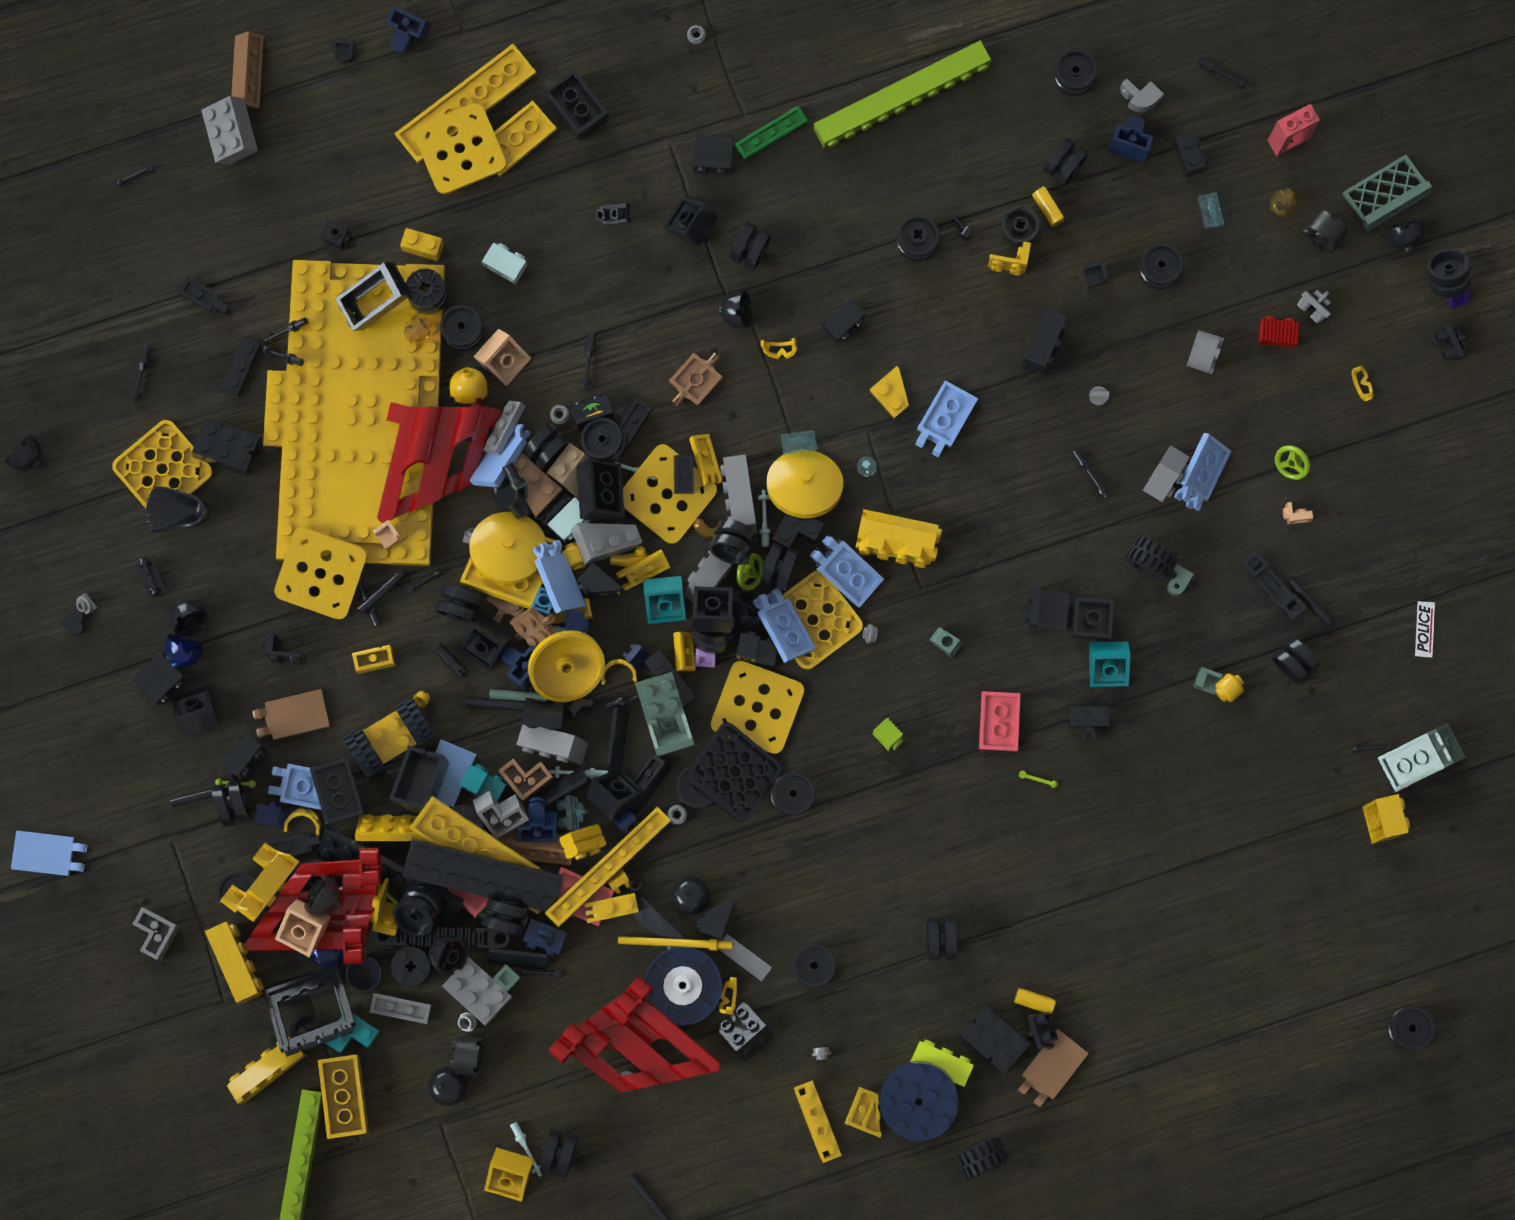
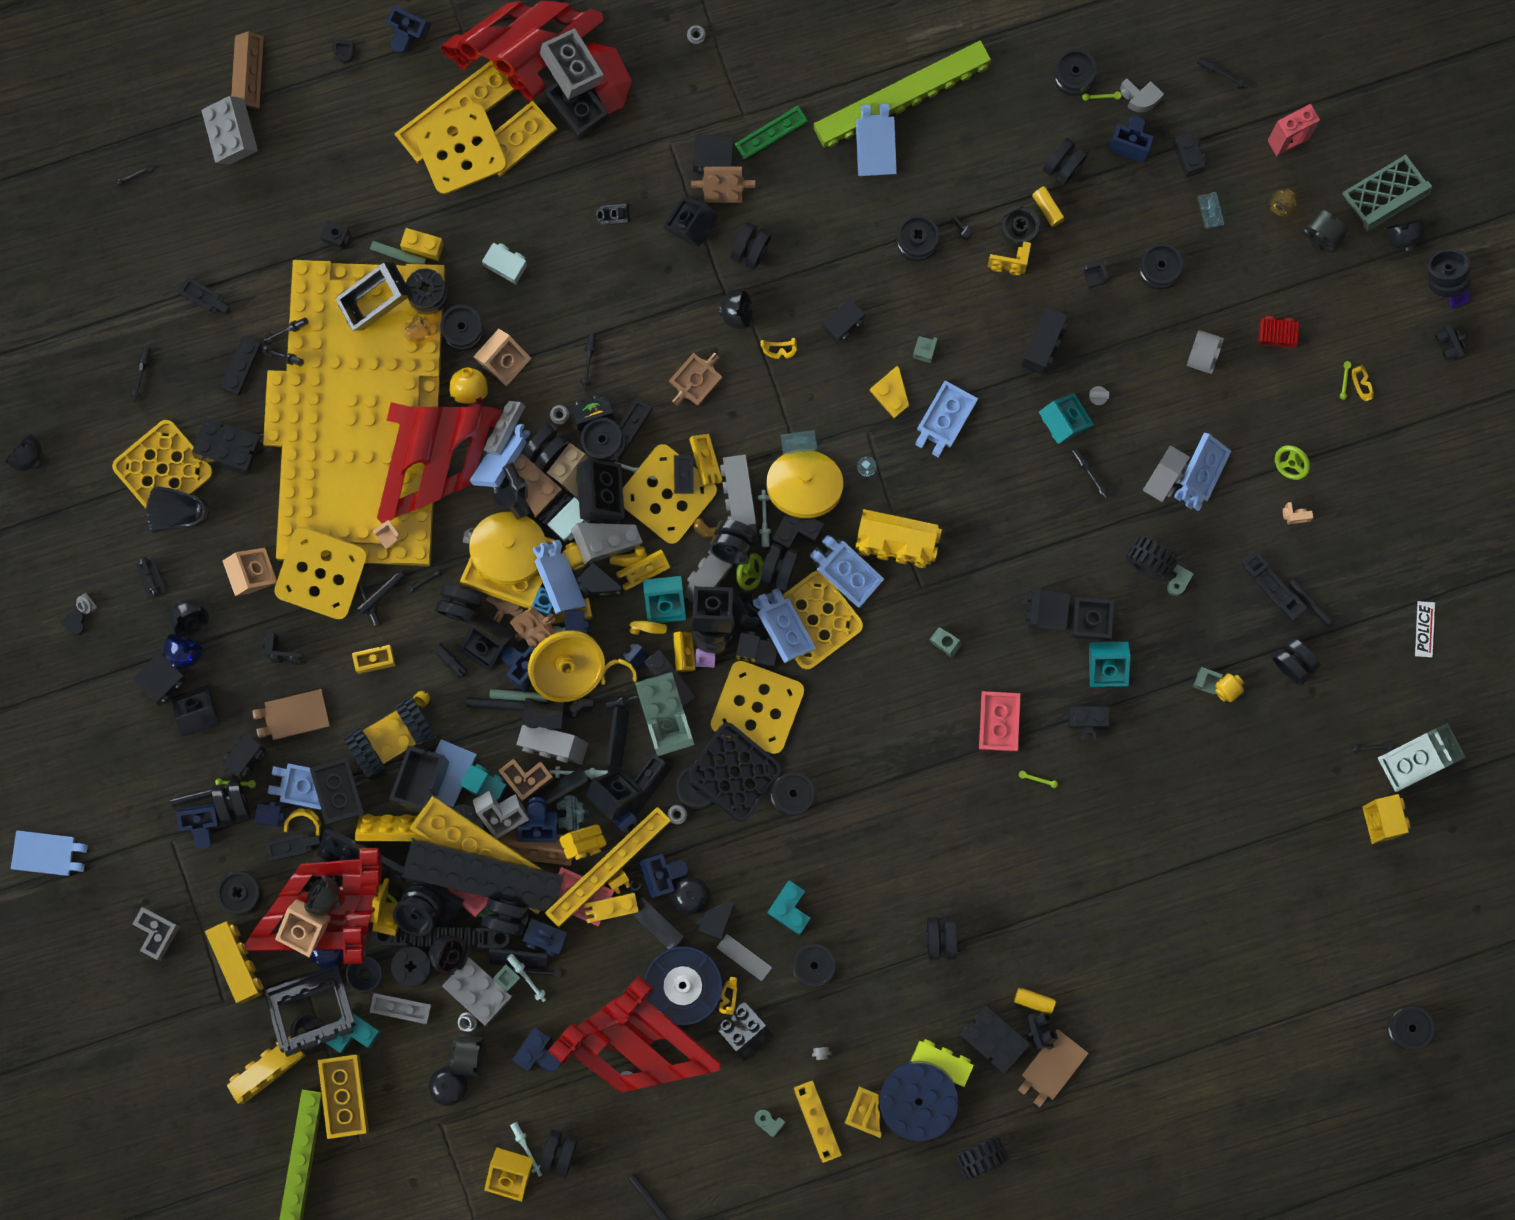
(199, 820): none -> dark blue brick
(249, 571): none -> light nougat slope
(262, 891): yellow bracket -> none
(396, 253): none -> sand green piece
(518, 46): none -> red panel
(519, 968): none -> light aqua piece
(536, 1052): none -> dark blue brick
(571, 63): none -> light grey brick
(615, 81): none -> red wedge
(647, 626): none -> yellow arm
(661, 874): none -> dark blue brick
(712, 944): yellow bar -> none
(723, 184): none -> medium nougat plate
(765, 1121): none -> sand green leg
(784, 908): none -> teal brick
(870, 633): light grey plate -> none
(875, 142): none -> light blue tile
(888, 735): lime brick -> none
(924, 349): none -> sand green panel
(1065, 418): none -> teal slope
(1117, 96): none -> lime hinge
(1308, 300): light grey hips -> none
(1346, 365): none -> lime hinge

